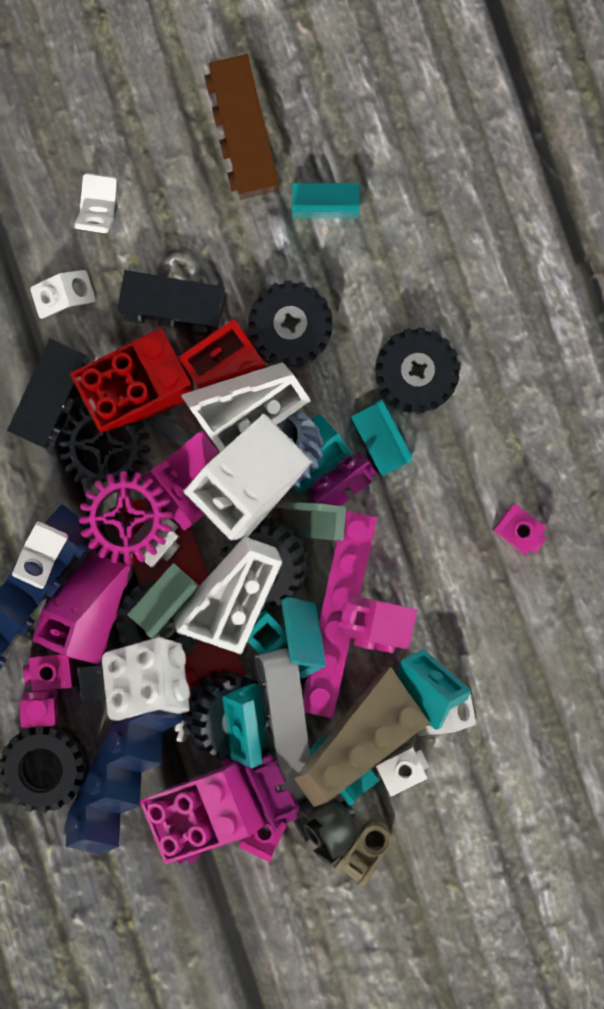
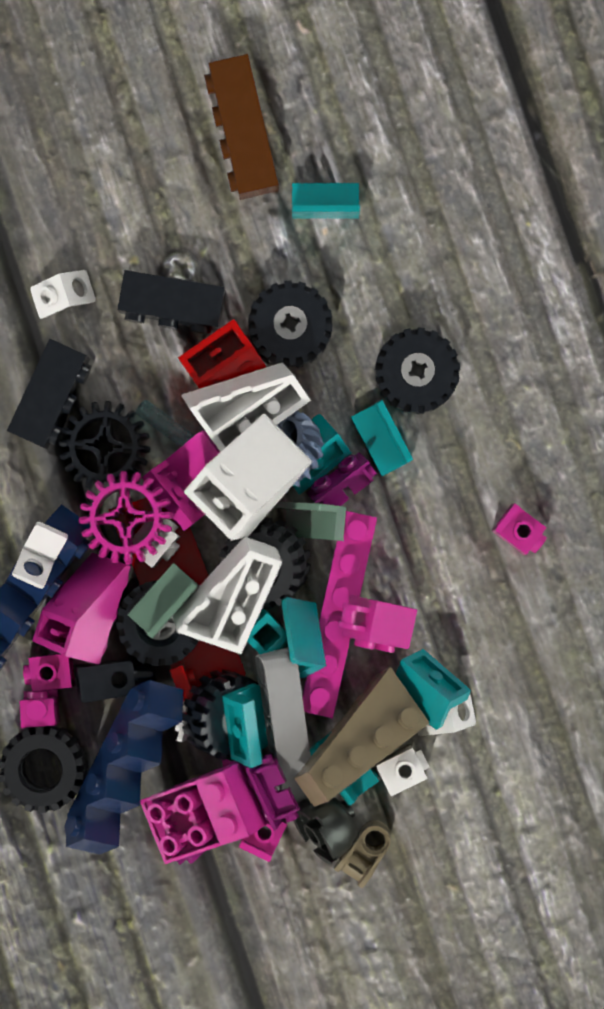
(97, 202): white bracket -> none
(133, 382): red slope -> none
(145, 679): white bracket -> none

